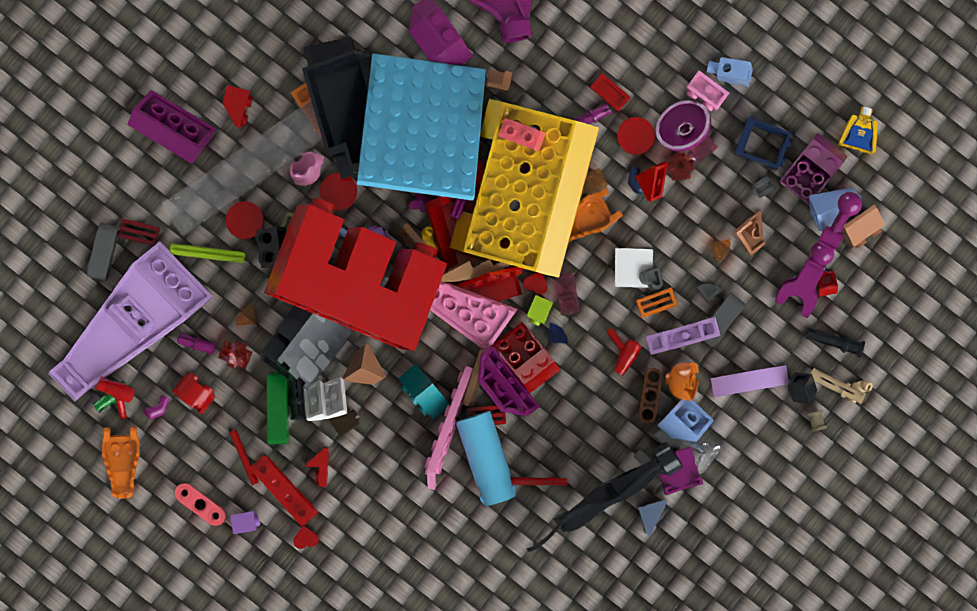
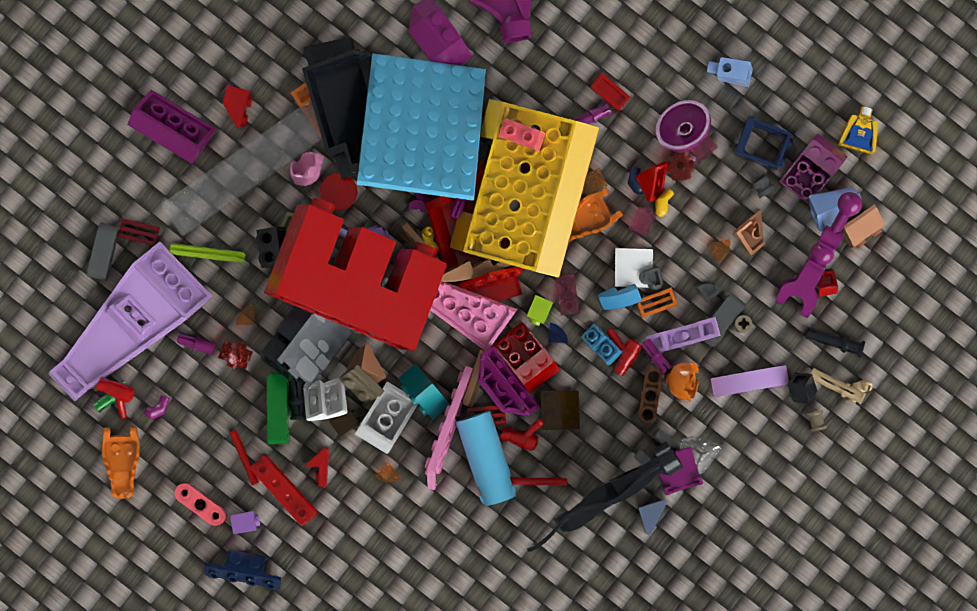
(194, 393): red cylinder -> none
(243, 568): none -> dark blue bracket
(244, 220): red tile -> none
(305, 538): red tile -> none
(361, 384): none -> dark tan plate
(386, 418): none -> white slope
(388, 474): none -> clear orange tile
(499, 81): nougat panel -> none
(523, 439): none -> red piece
(536, 283): red tile -> none
(560, 410): none -> dark brown slope
(601, 344): none -> dark azure slope
(613, 300): none -> dark azure slope
(635, 136): red tile -> none
(642, 221): none -> clear pink brick
(656, 356): none -> magenta axle
(661, 202): none -> yellow arm
(686, 421): light blue slope -> none
(706, 91): bright pink bracket -> none
(739, 328): none -> dark tan bush

